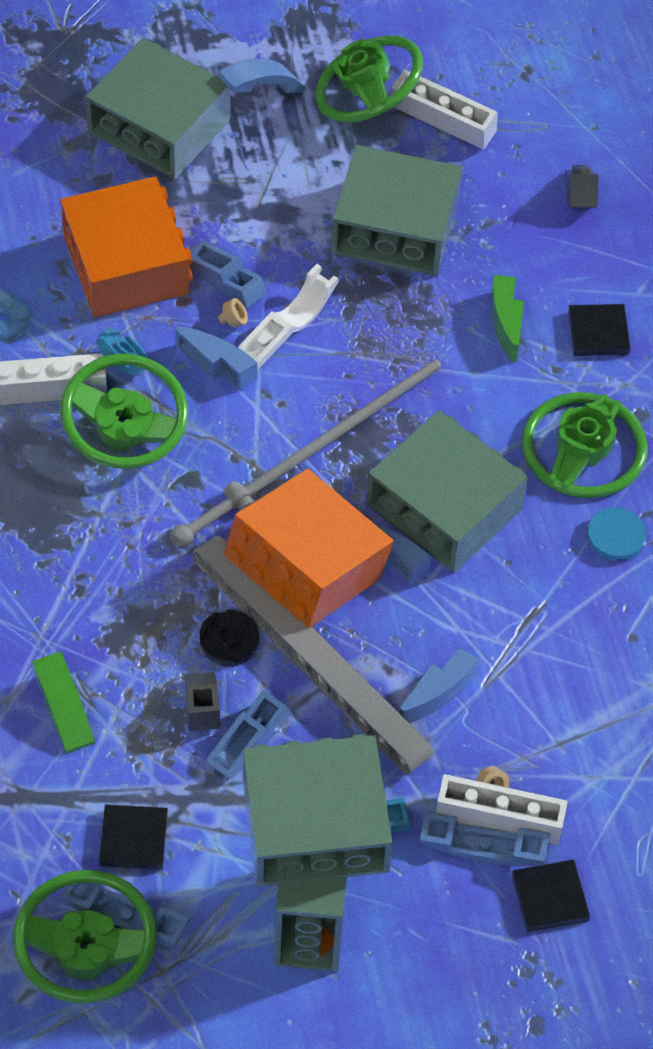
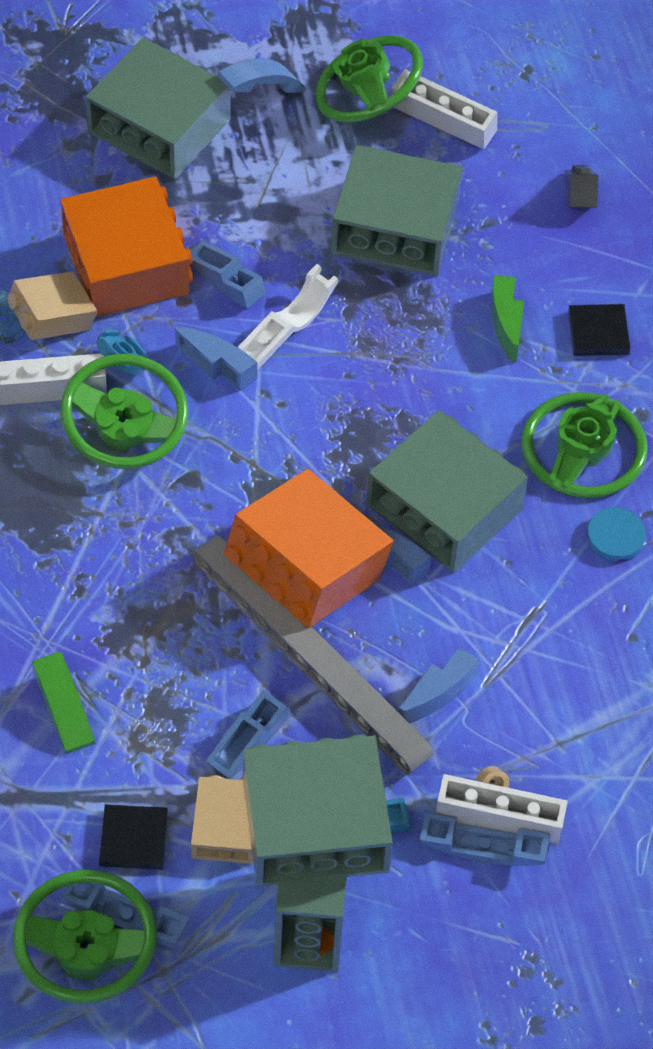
(51, 305): none -> tan brick
(202, 701): dark grey slope -> none
(221, 821): none -> tan brick
(229, 638): black tile -> none
(233, 313): tan tile -> none
(240, 496): light grey bar -> none
(550, 895): black tile -> none

